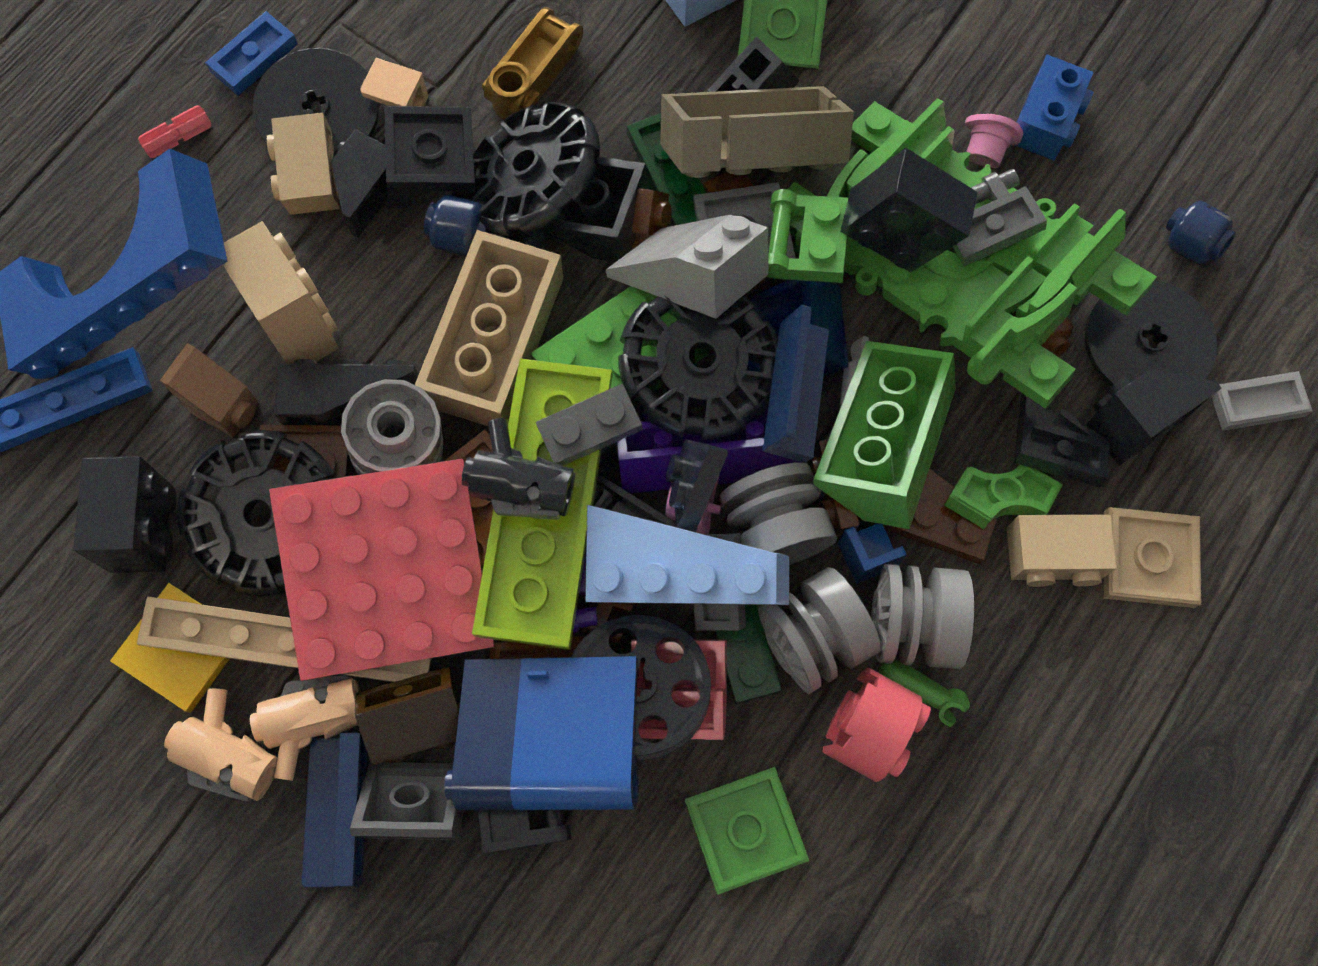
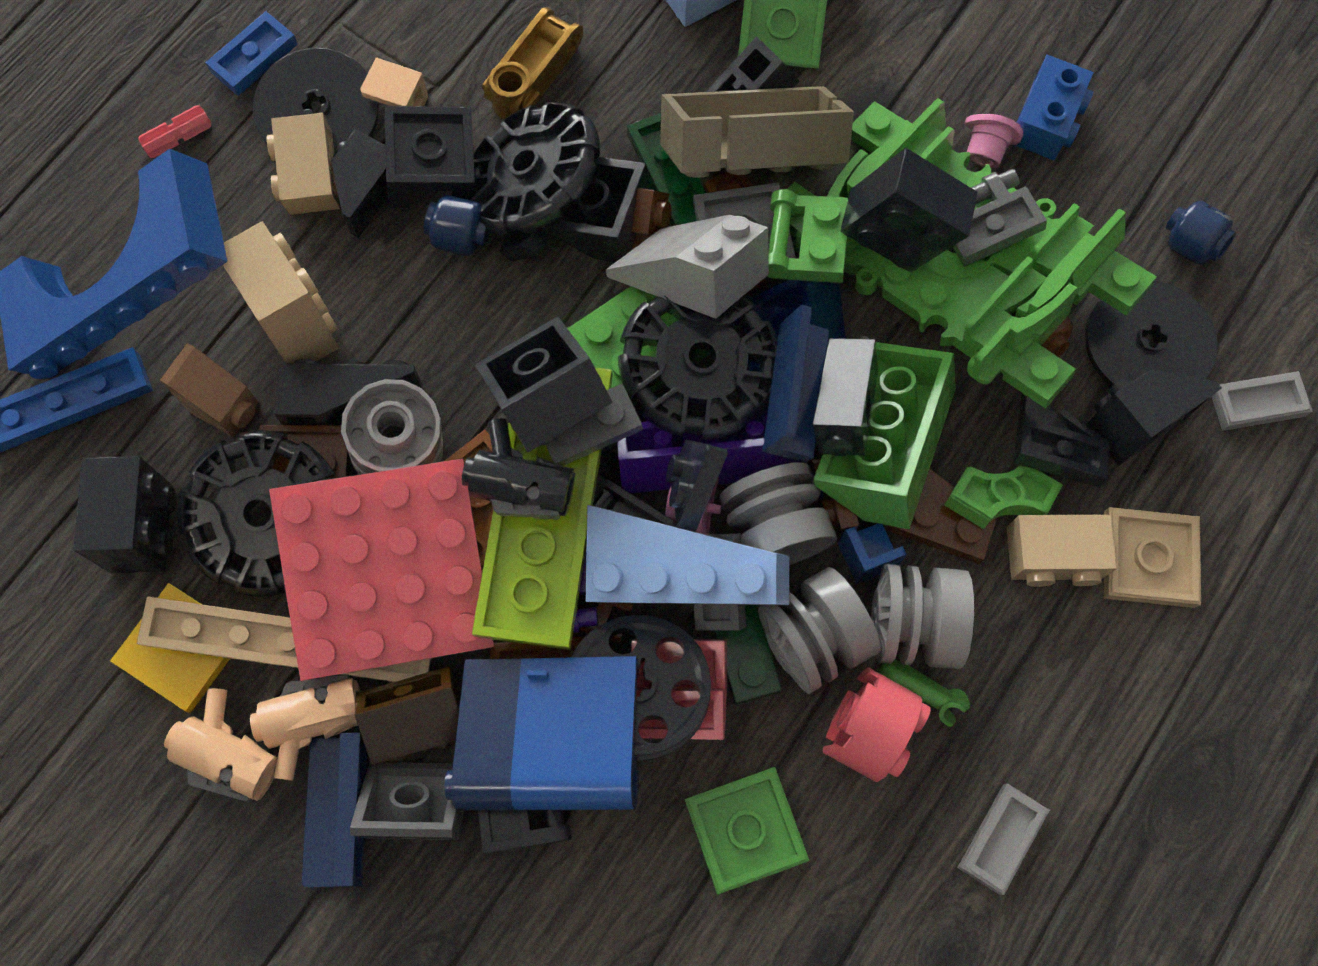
(489, 326): tan brick -> none
(544, 384): none -> black brick
(846, 397): none -> brick
(1003, 839): none -> light grey tile

